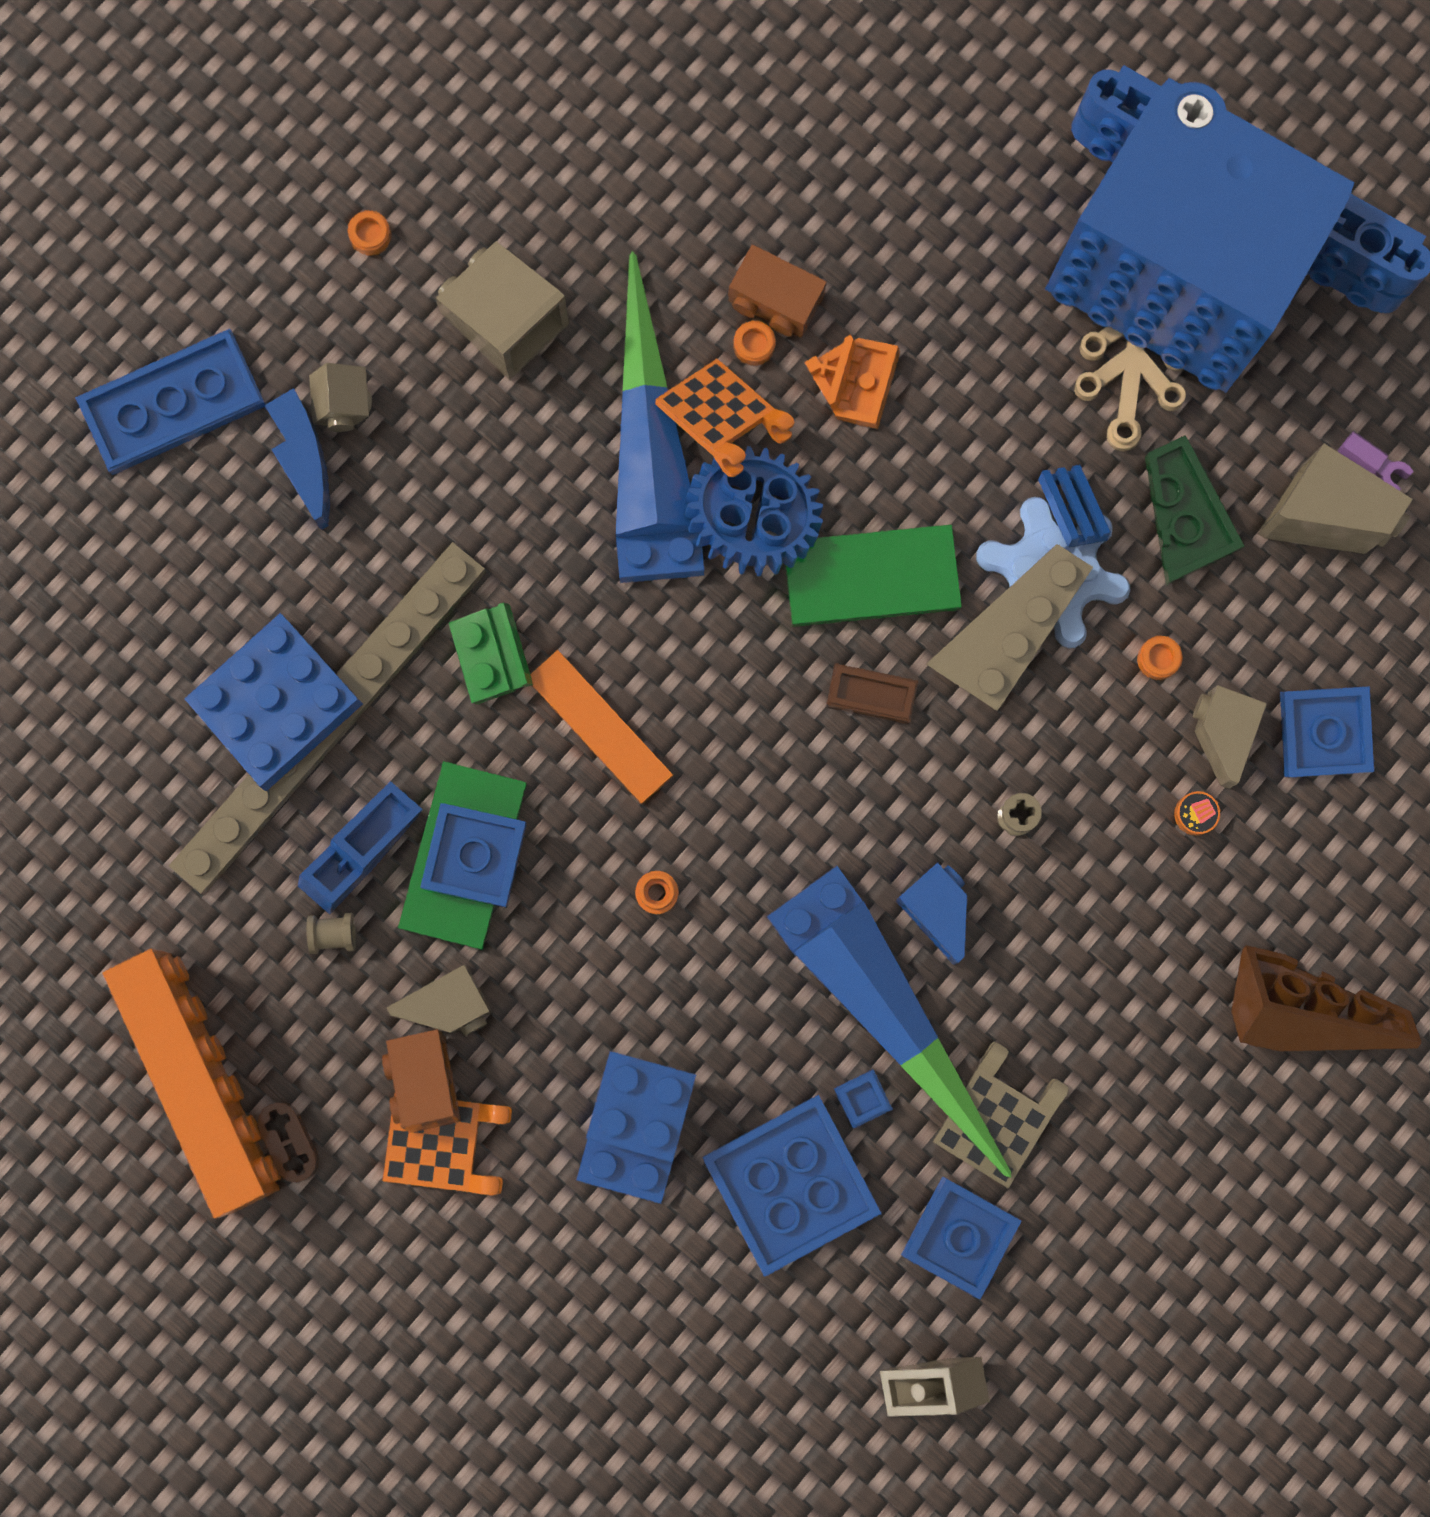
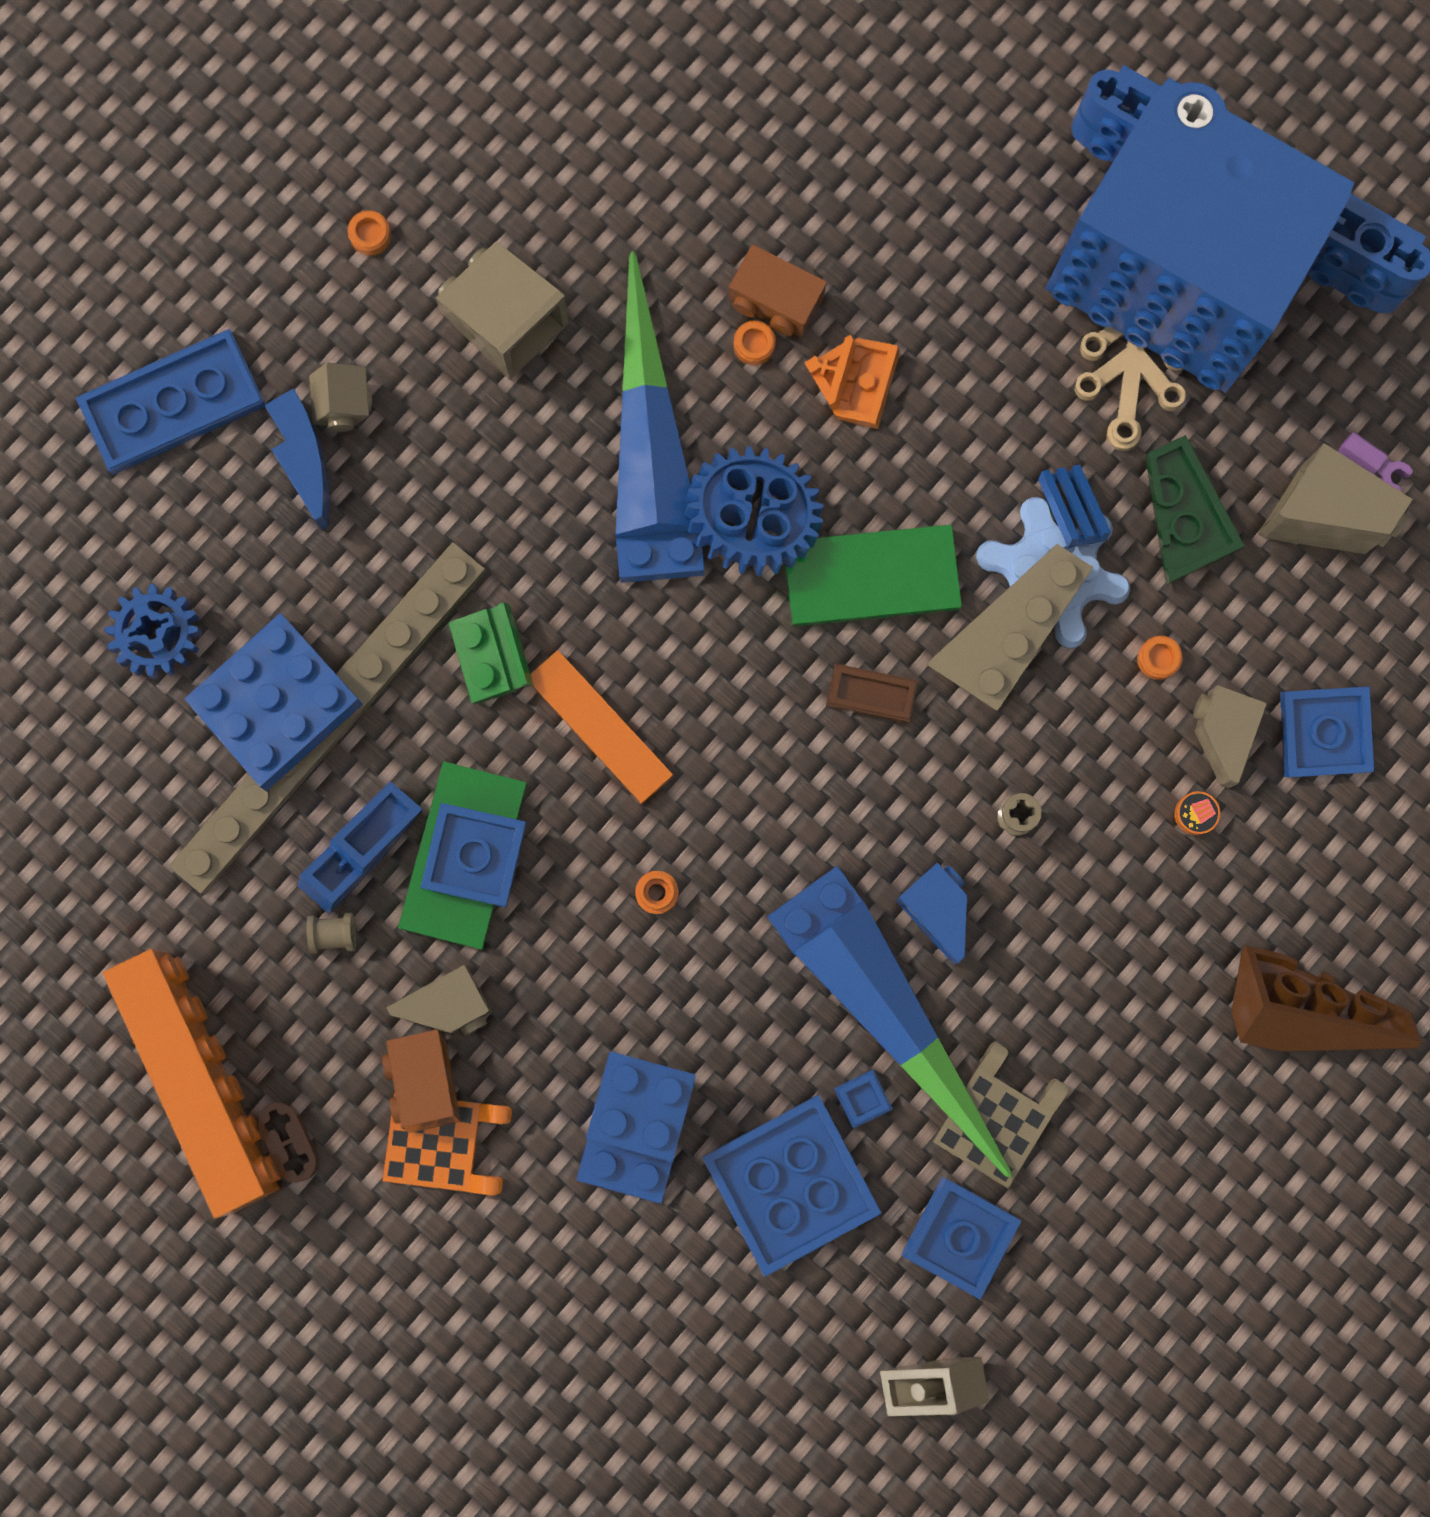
(137, 634): none -> blue gear
(718, 410): orange flag -> none

